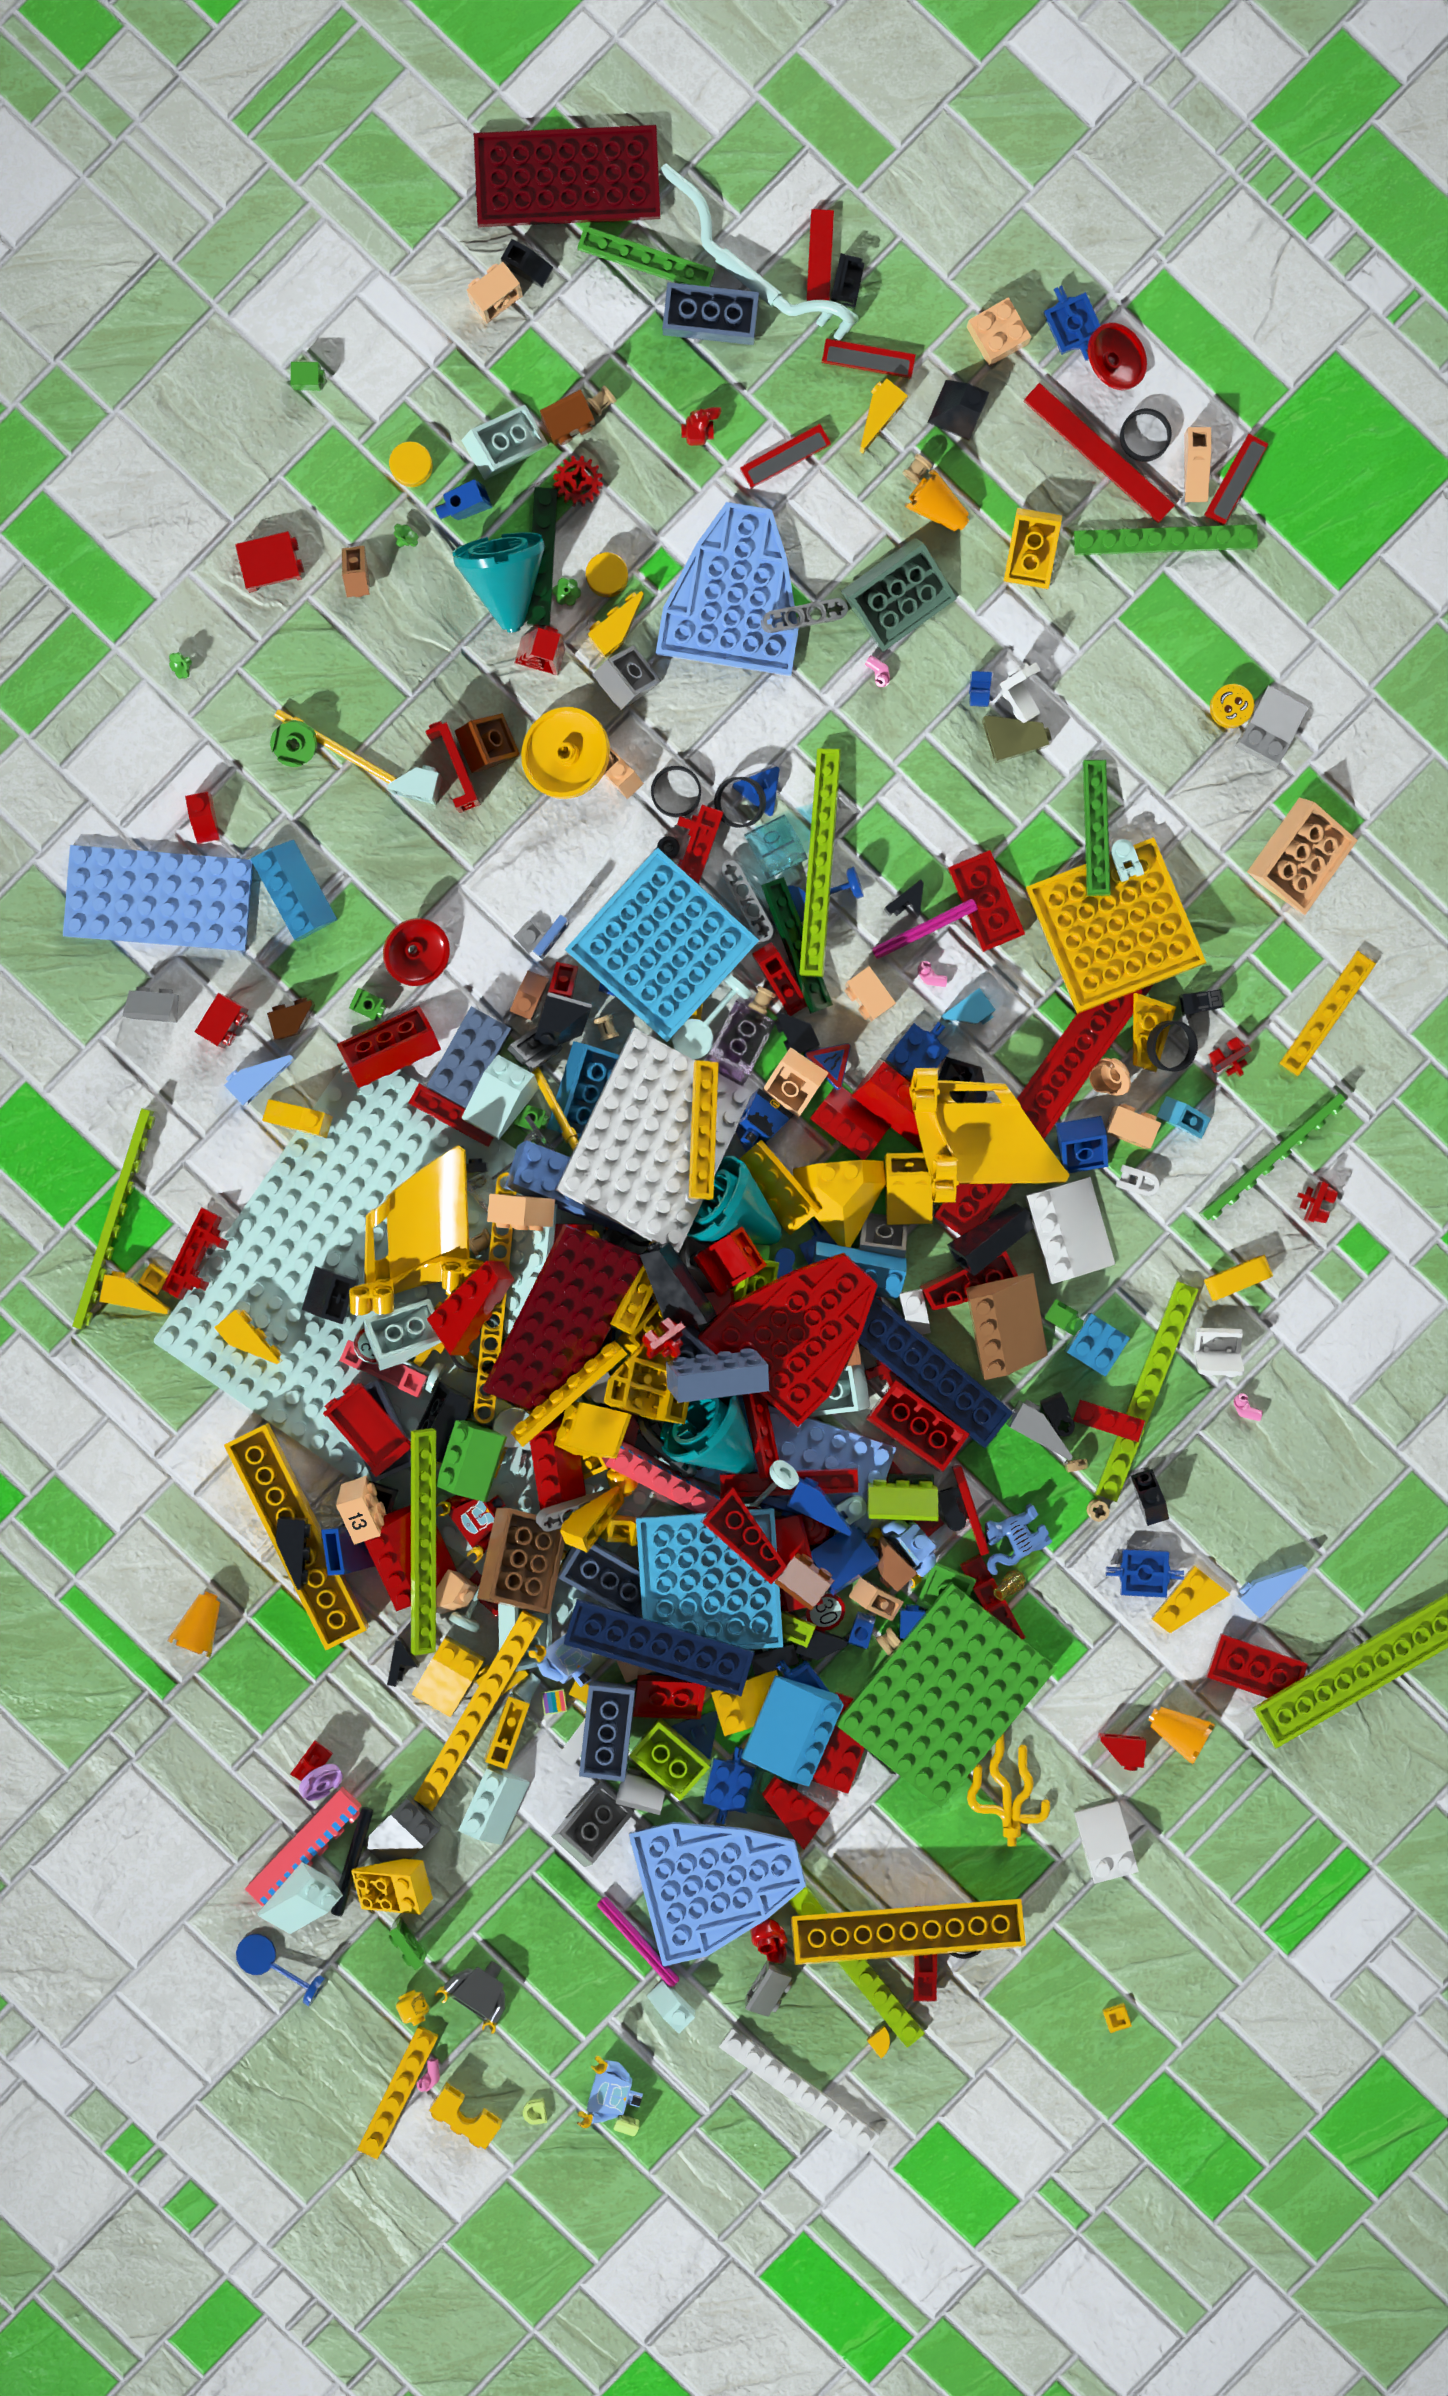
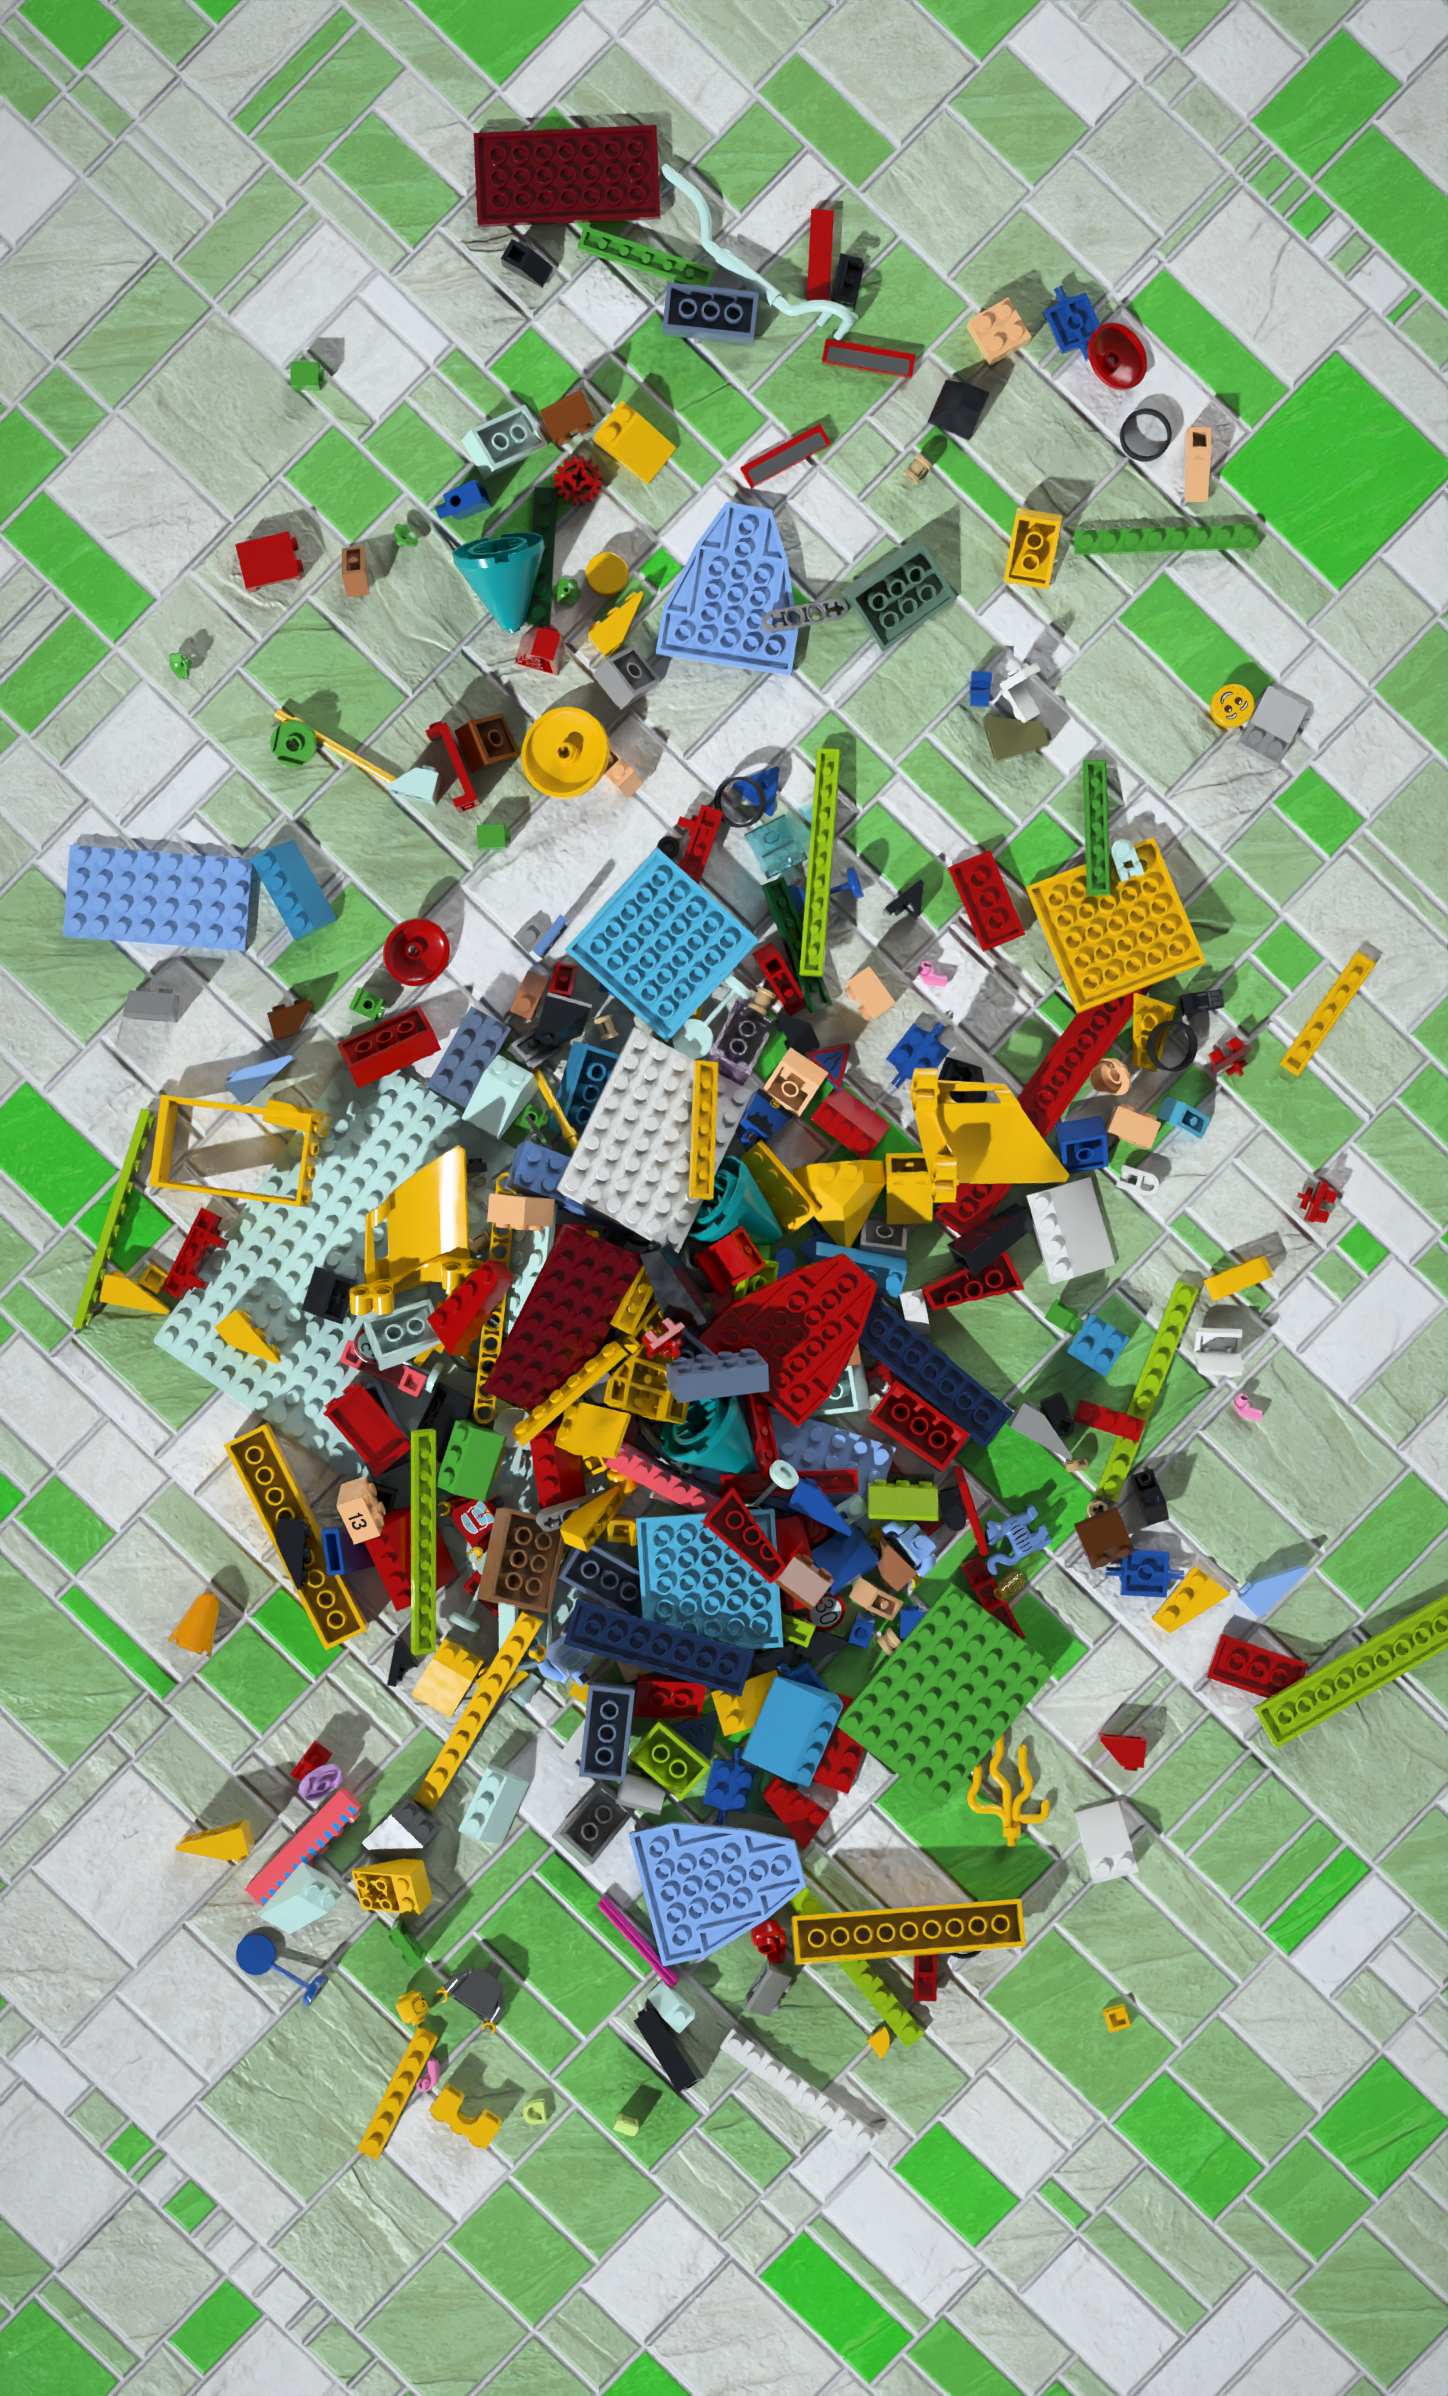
(165, 1138): none -> yellow door
(202, 817): red slope -> none
(222, 1021): red brick -> none
(223, 1843): none -> yellow slope
(352, 1859): black axle -> none
(410, 464): yellow head -> none
(447, 1112): red tile -> none
(454, 1592): light nougat slope -> none
(493, 836): none -> bright green brick
(494, 292): light nougat brick -> none
(506, 1732): yellow slope -> none
(554, 1701): tile -> none
(601, 400): tan bush -> none
(609, 2093): light blue torso -> none
(634, 442): none -> yellow slope
(668, 2049): none -> black slope
(682, 769): black tyre -> none
(699, 427): red head -> none
(751, 898): light grey beam -> none
(881, 670): bright pink arm -> none
(884, 405): yellow slope -> none
(889, 1098): red slope -> none
(924, 929): dark pink axle -> none
(938, 503): light orange cone -> none
(938, 1579): bright green plate -> none
(971, 1010): medium azure slope -> none
(1006, 1325): medium nougat slope -> none
(1098, 453): red tile -> none
(1104, 1538): none -> reddish brown slope
(1181, 1731): light orange cone -> none
(1236, 479): tile -> none
(1280, 1152): bright green plate -> none
(1302, 855): light nougat slope -> none

